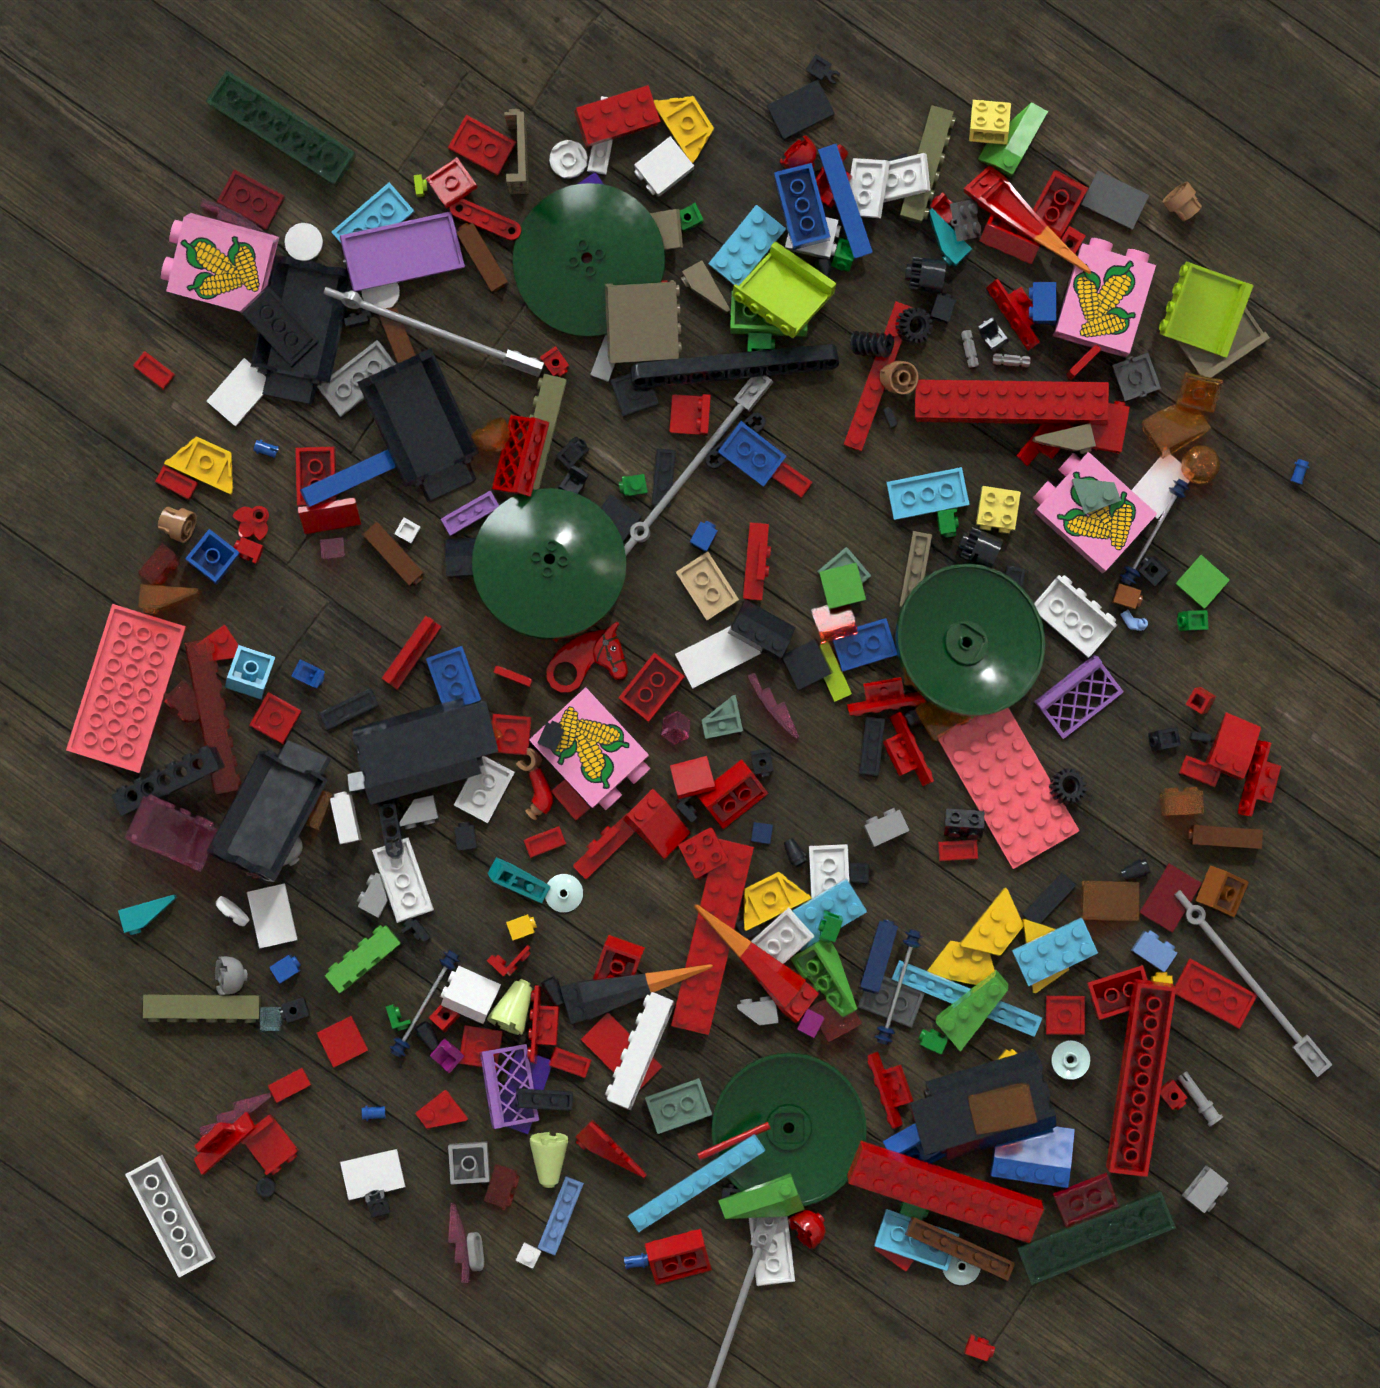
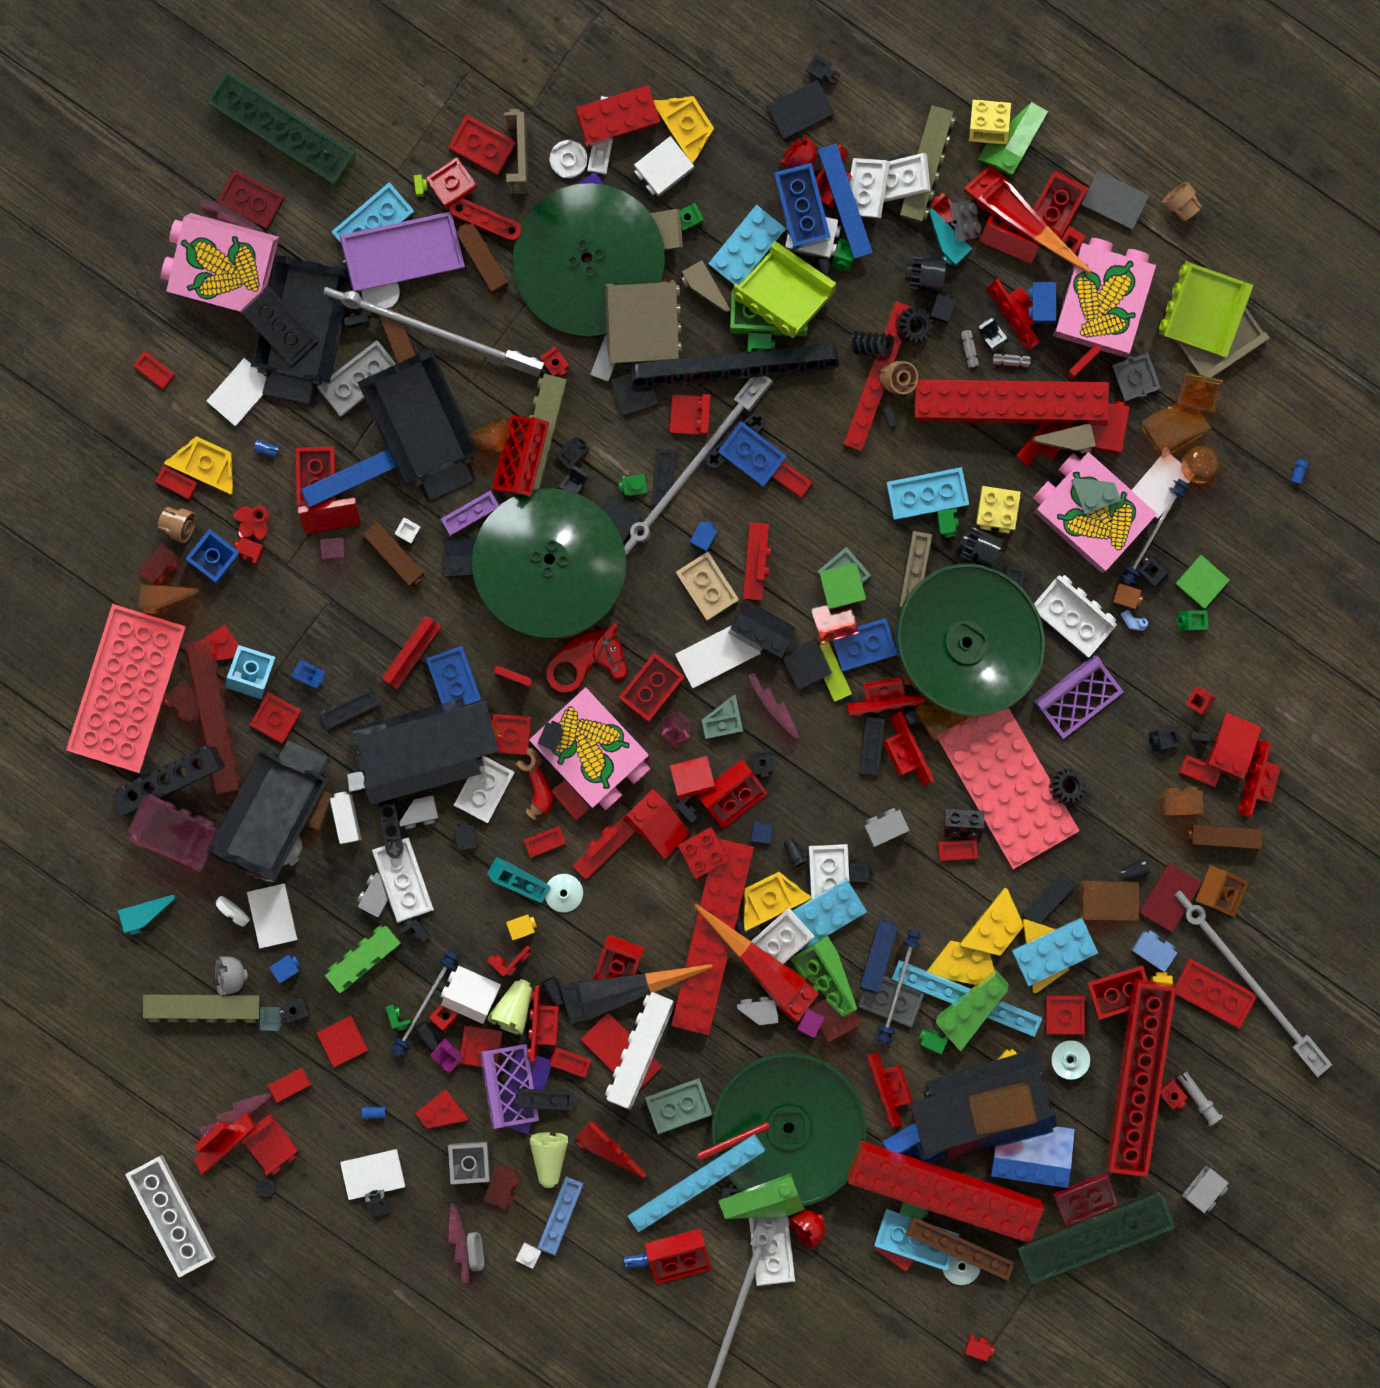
(303, 242): white tile -> none
(830, 926): green brick -> none

